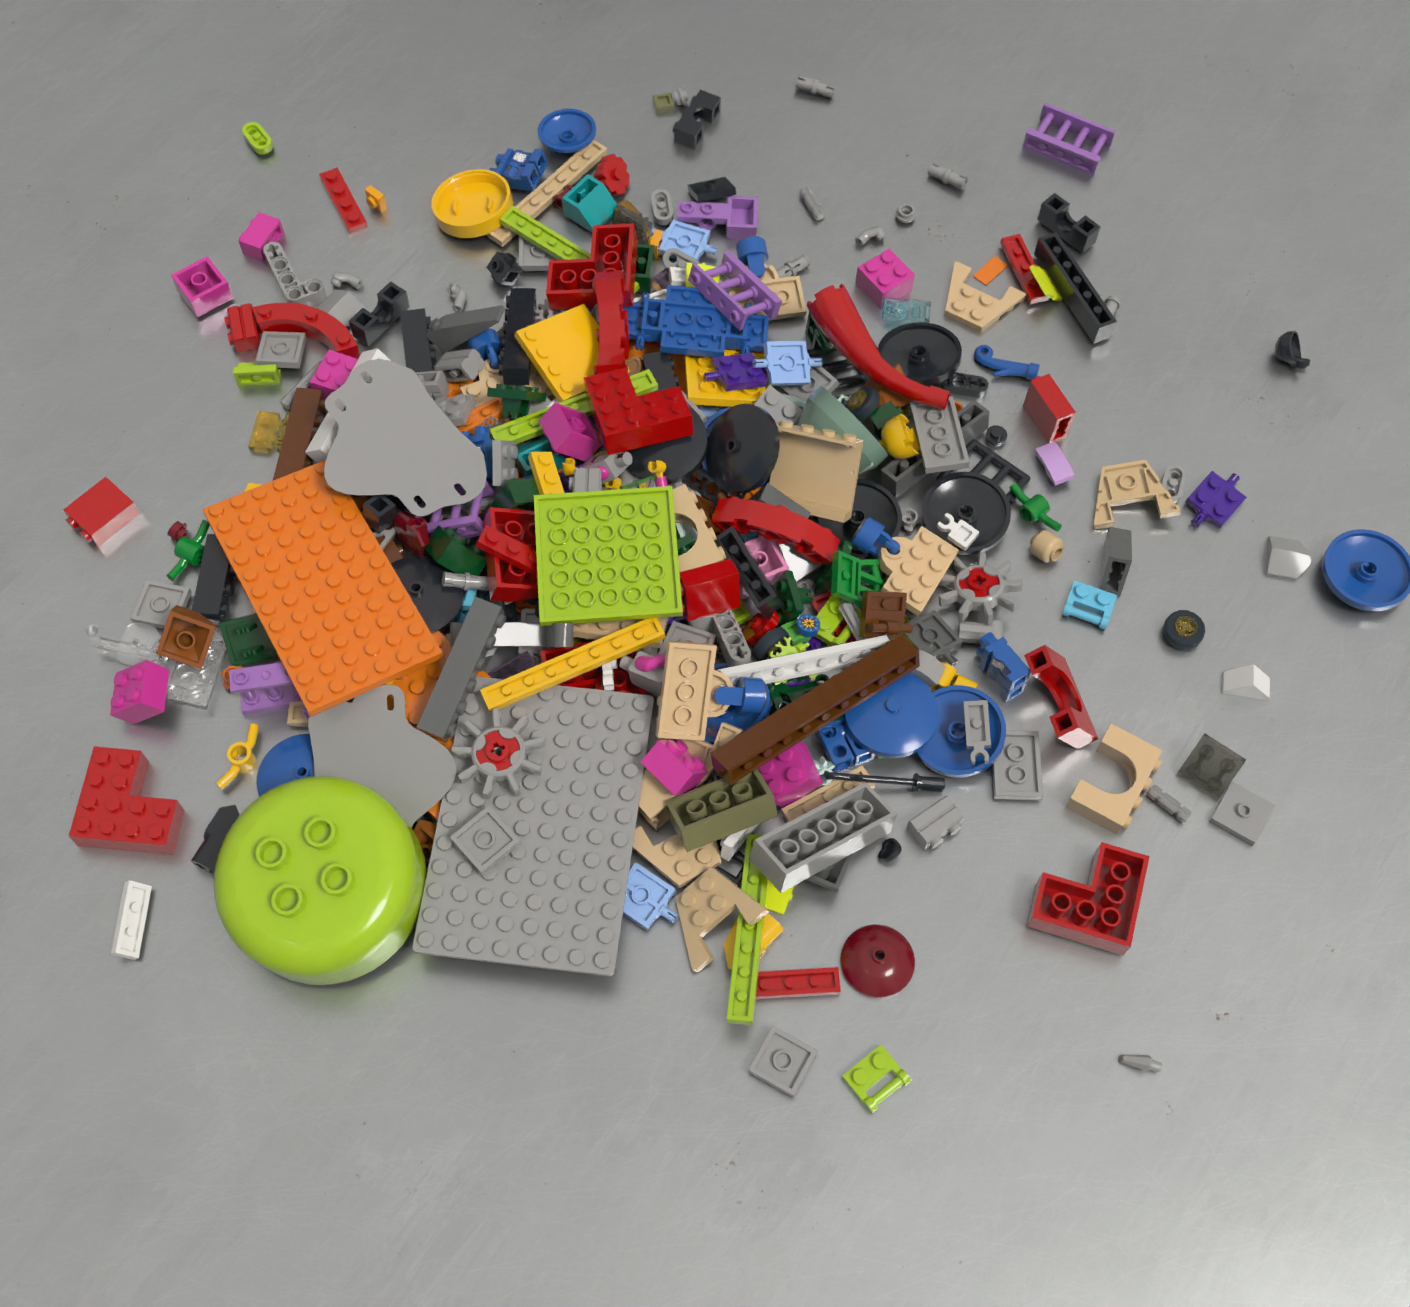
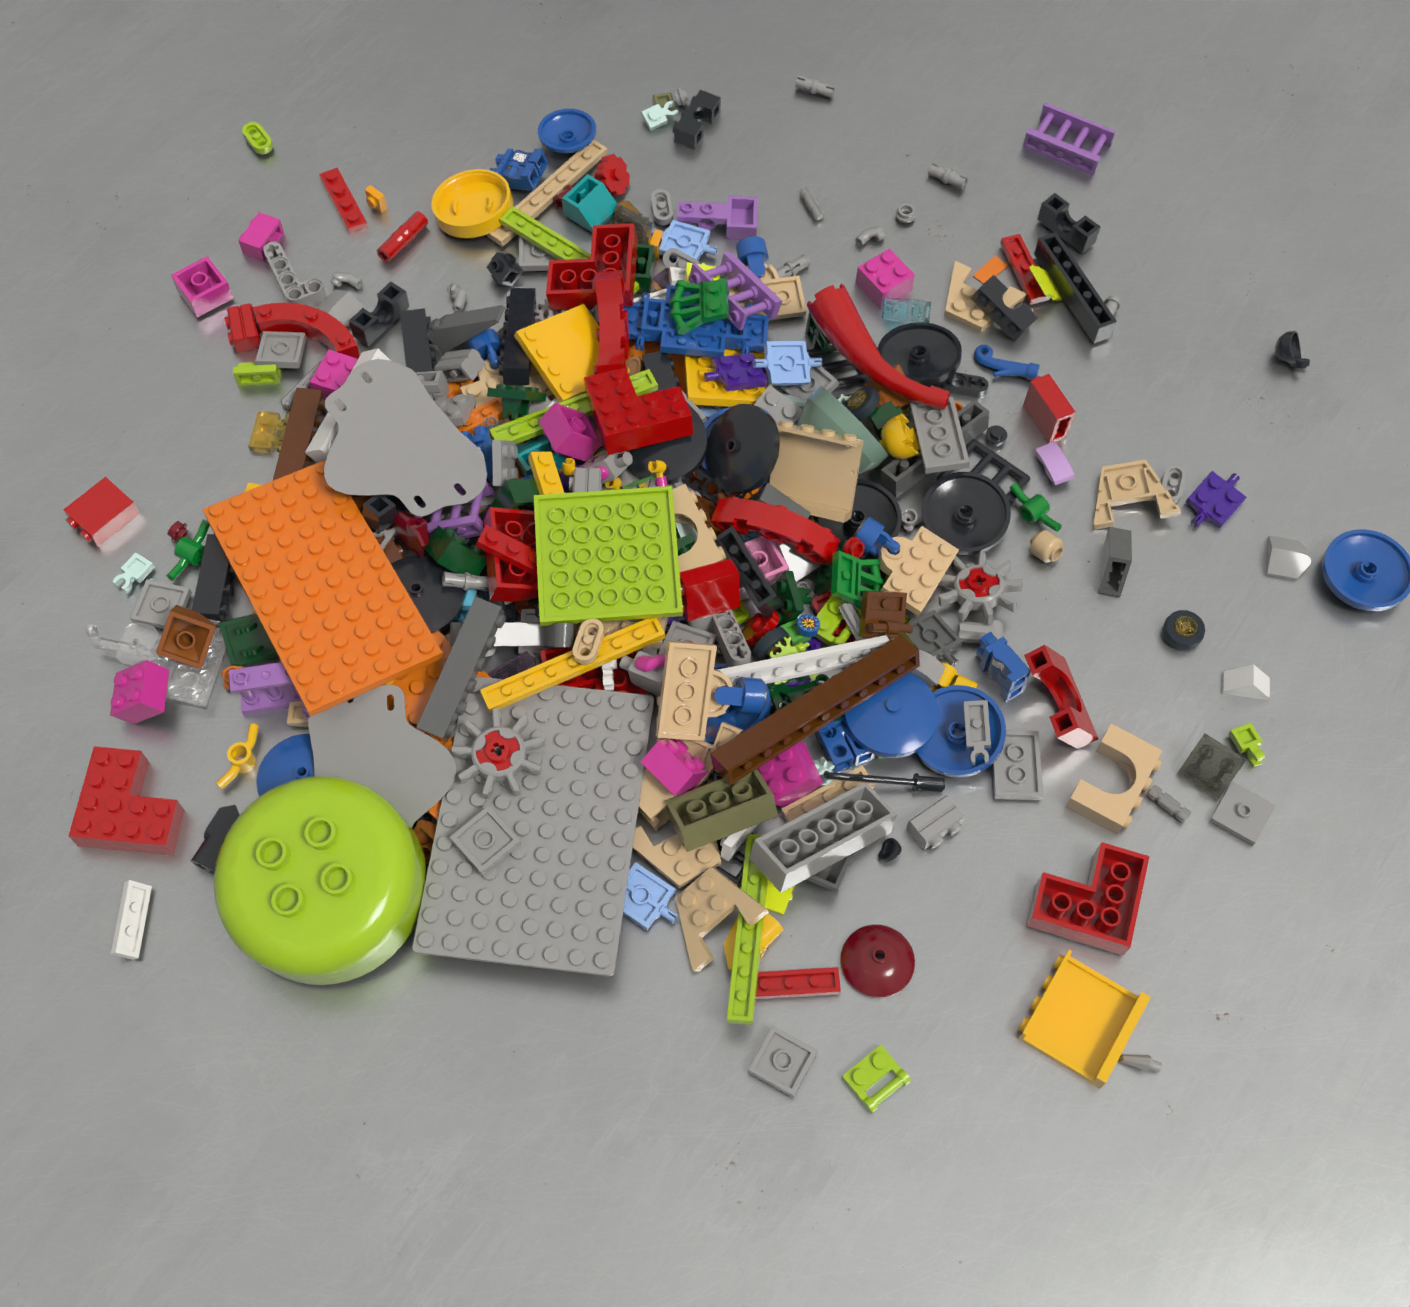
(135, 569): none -> light aqua plate
(402, 237): none -> red axle
(588, 643): none -> tan plate
(657, 116): none -> light aqua plate
(712, 189): black plate -> none
(712, 307): none -> green plate
(854, 547): none -> red plate
(959, 534): white plate -> none
(1011, 321): none -> black arch
(1082, 1020): none -> yellow panel
(1091, 600): medium azure plate -> none
(1248, 740): none -> lime plate

